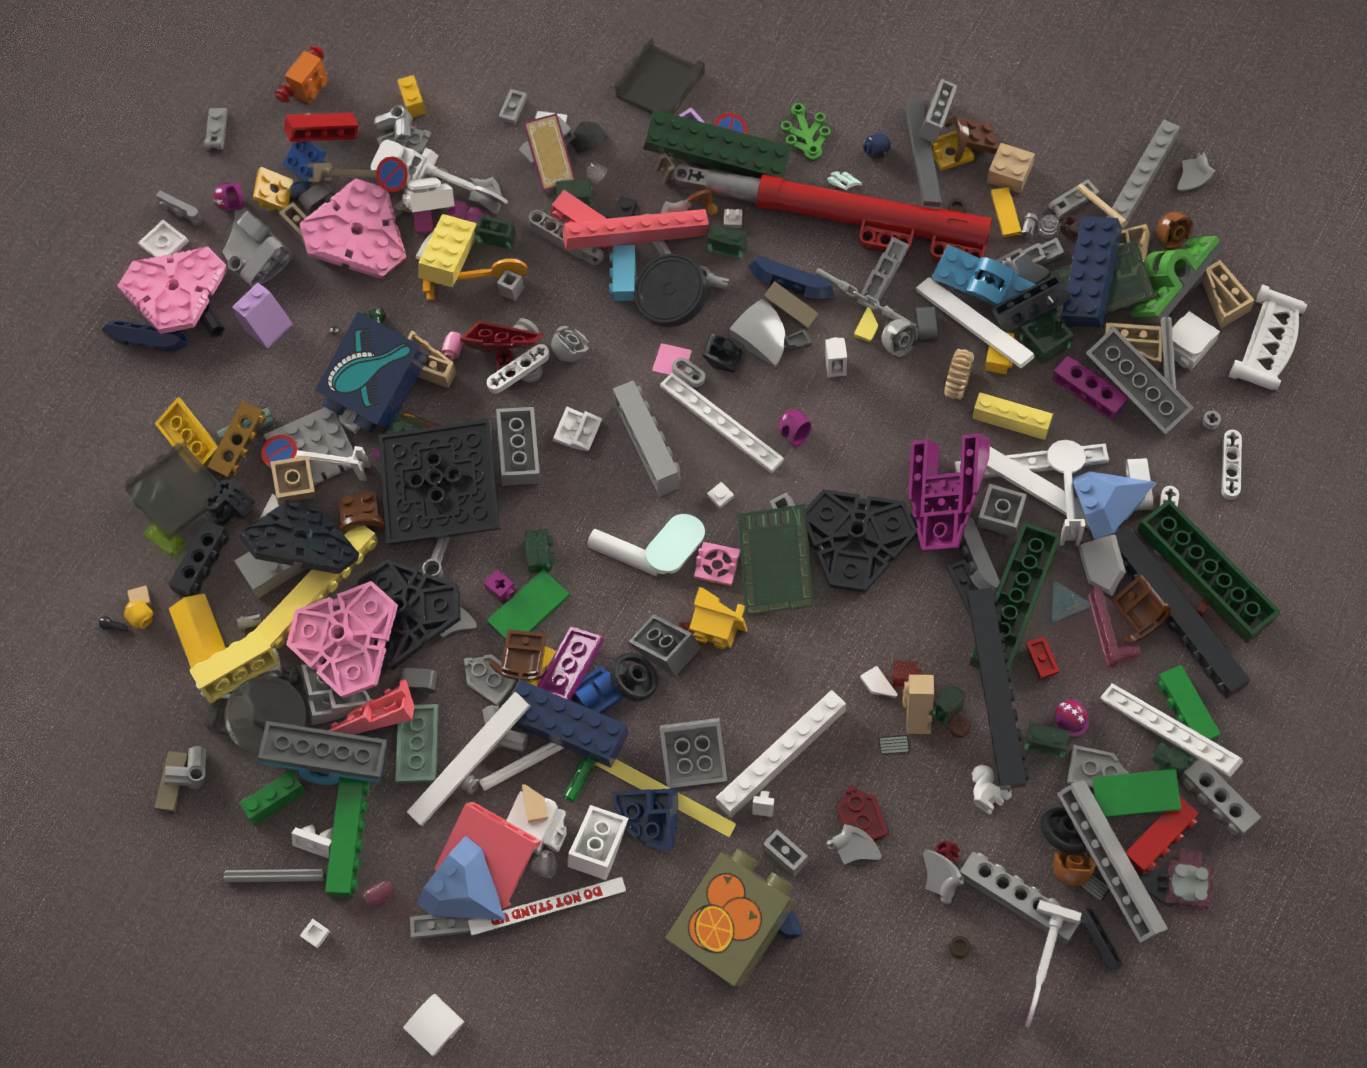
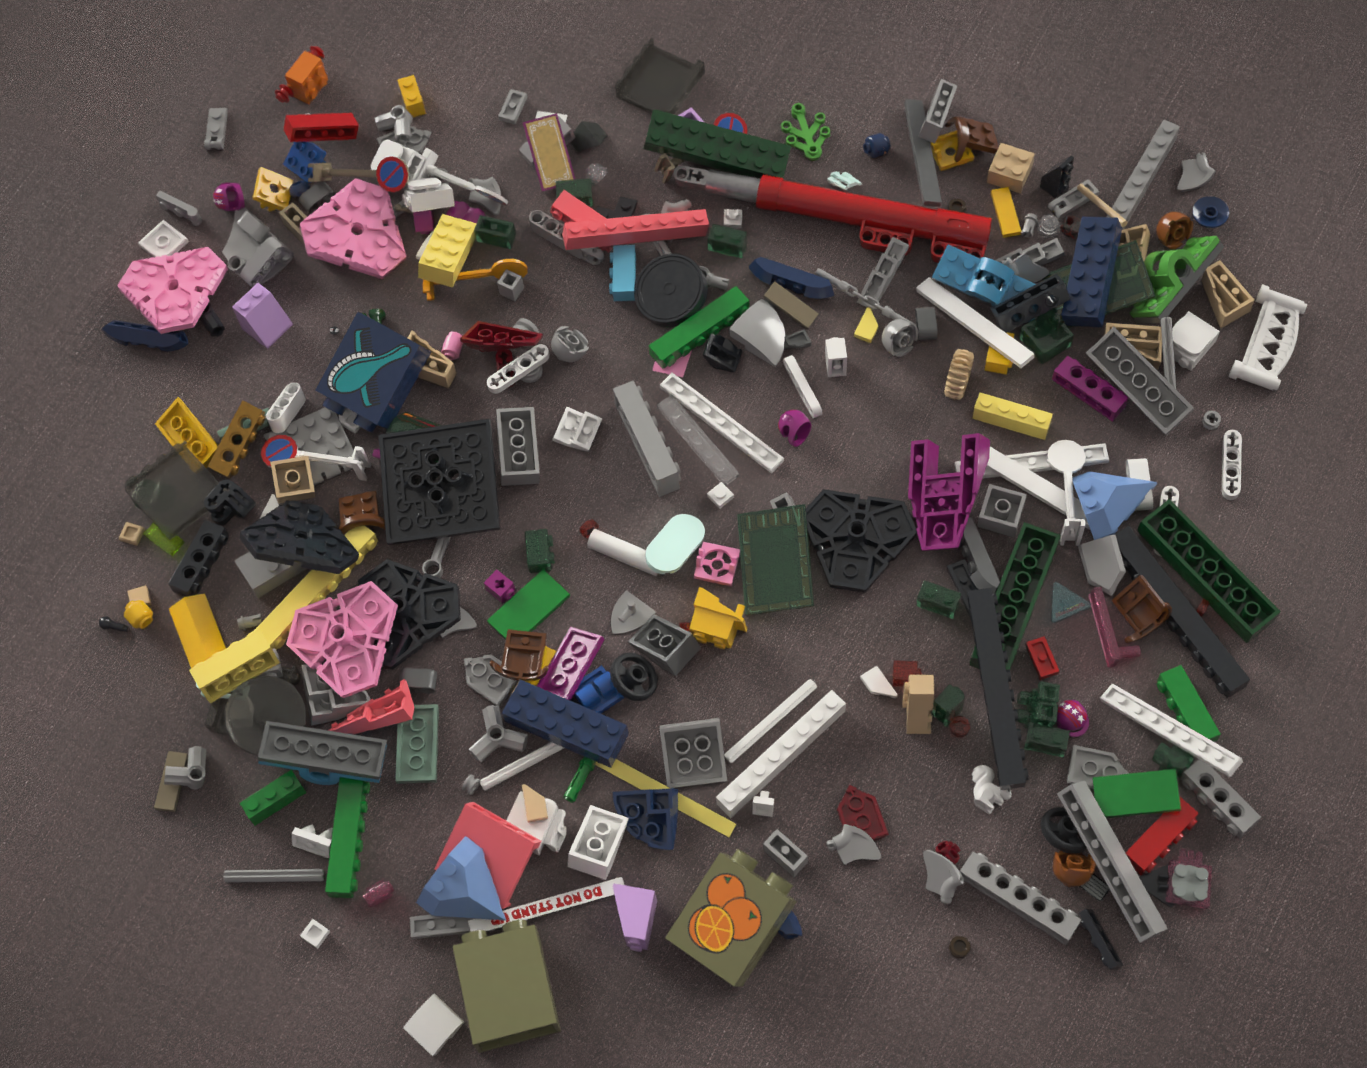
(131, 533): none -> tan tile
(285, 407): none -> white beam
(468, 759): white tile -> none
(505, 986): none -> olive brick
(544, 864): clear cone -> none
(587, 528): none -> clear red tile
(629, 614): none -> light grey shield
(636, 914): none -> lavender slope
(689, 372): light grey plate -> none
(698, 440): none -> clear tile
(699, 327): none -> green brick
(711, 207): dark orange piece -> none
(770, 721): none -> white axle
(802, 386): none -> white beam
(894, 744): sticker -> none
(938, 599): none -> clear green brick
(1040, 705): none -> clear green hips
(1057, 178): none -> black slope
(1057, 915): white piece -> none
(1211, 206): none -> dark blue dish

